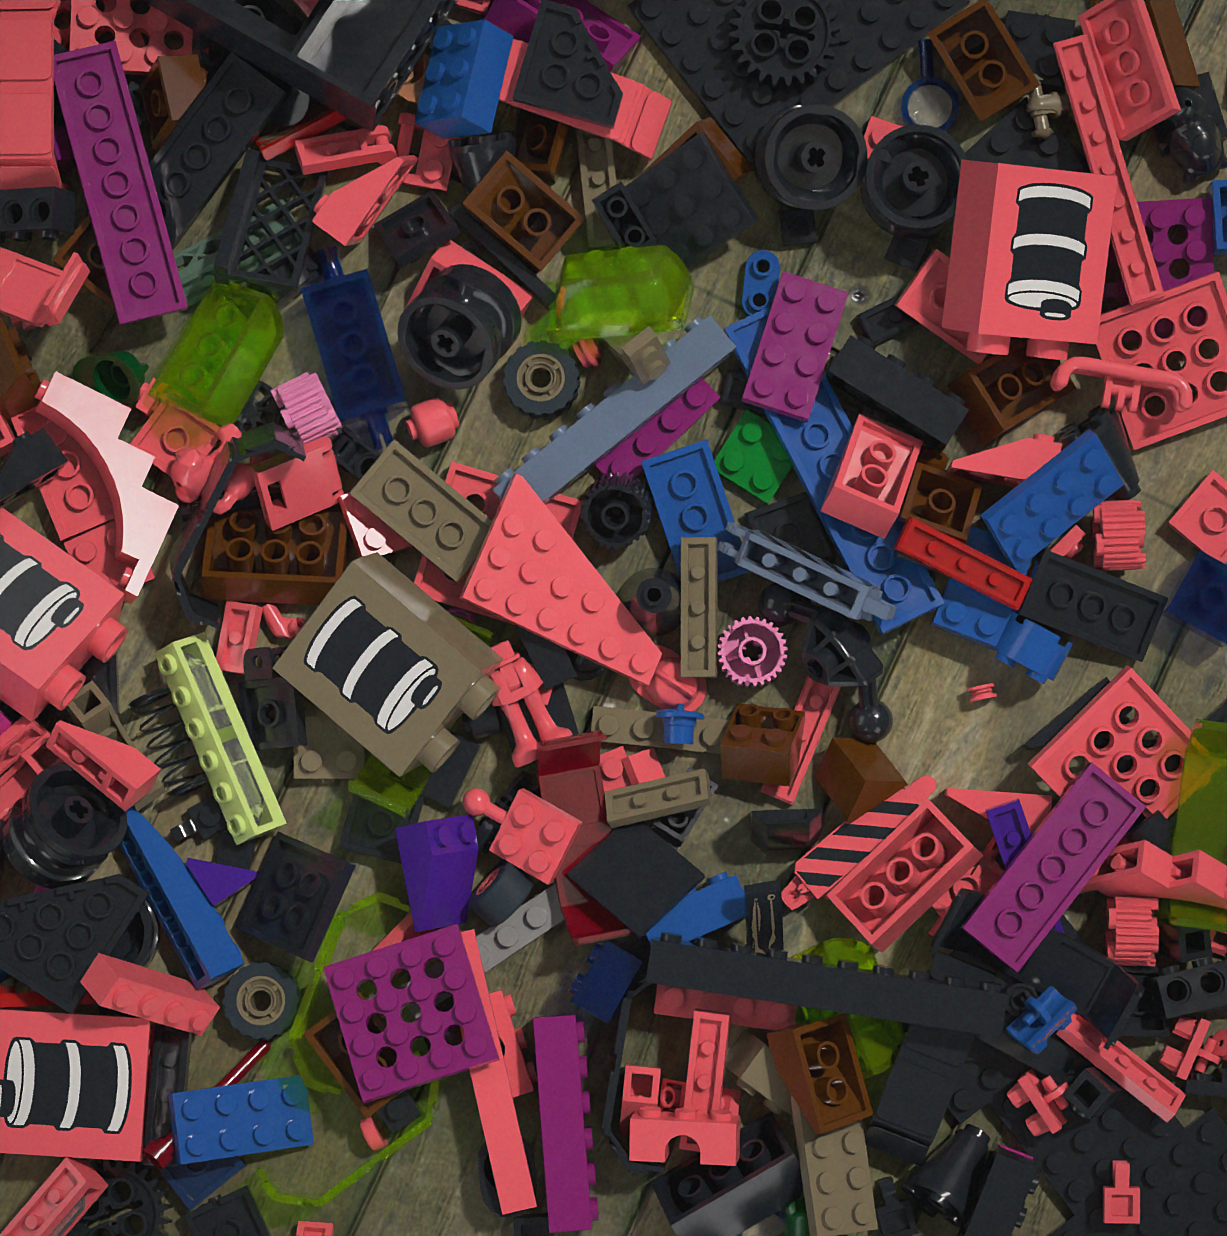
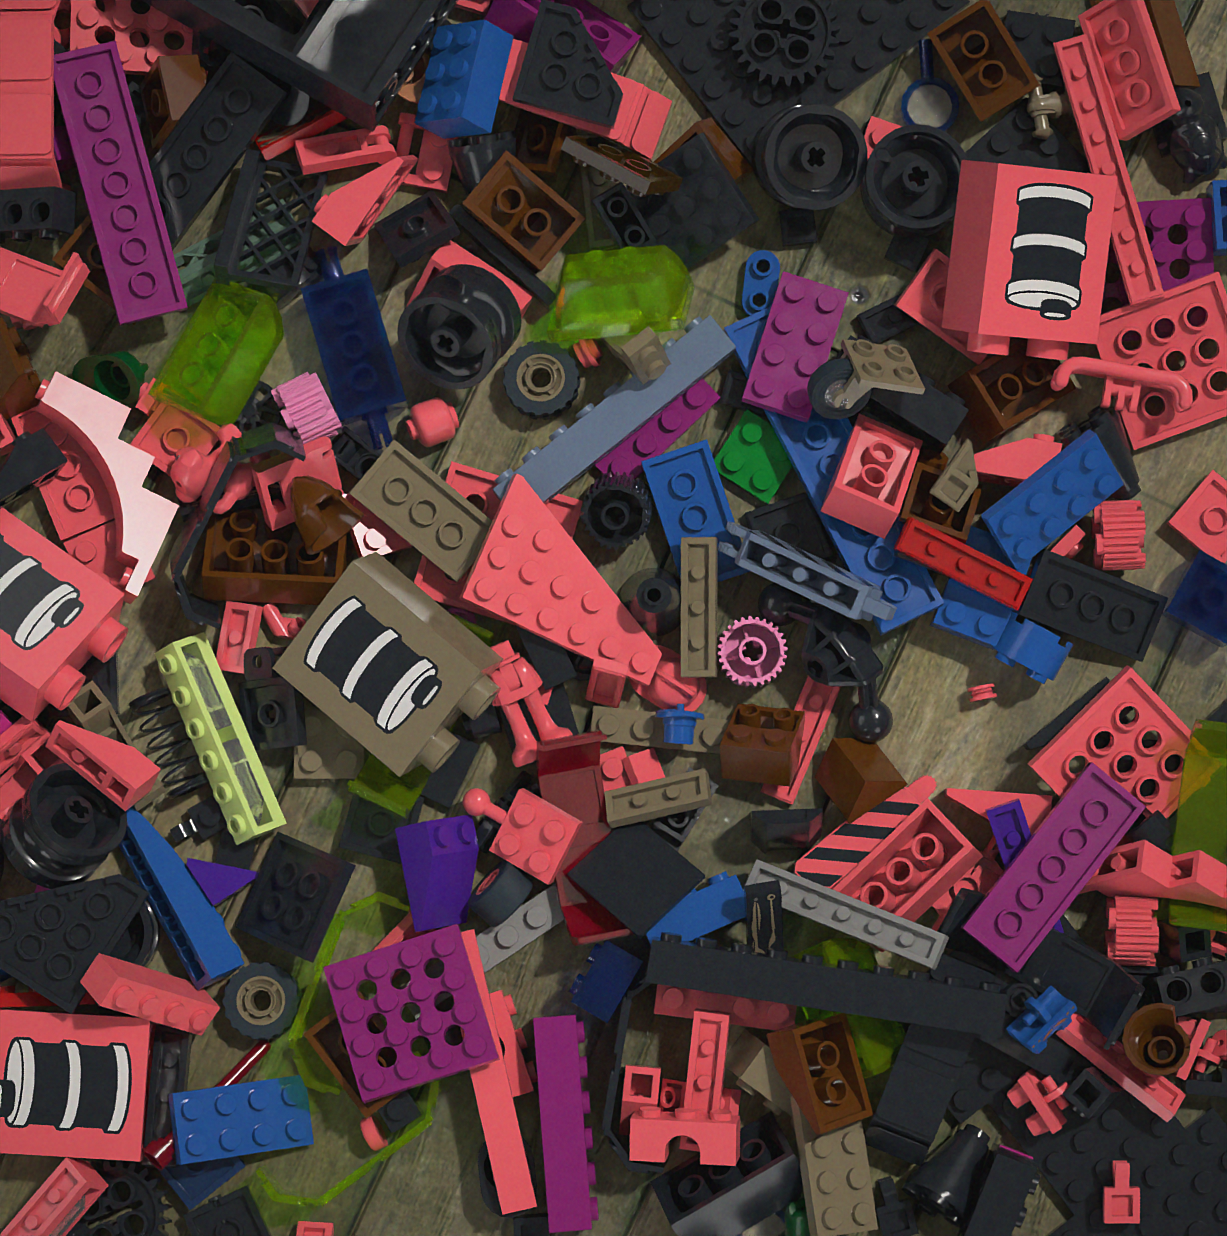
(321, 513): none -> reddish brown helmet
(606, 682): none -> coral tile
(621, 164): none -> dark brown plate
(845, 384): none -> dark tan plate
(853, 916): none -> light grey plate
(958, 478): none -> dark tan tile
(1155, 1040): none -> reddish brown helmet

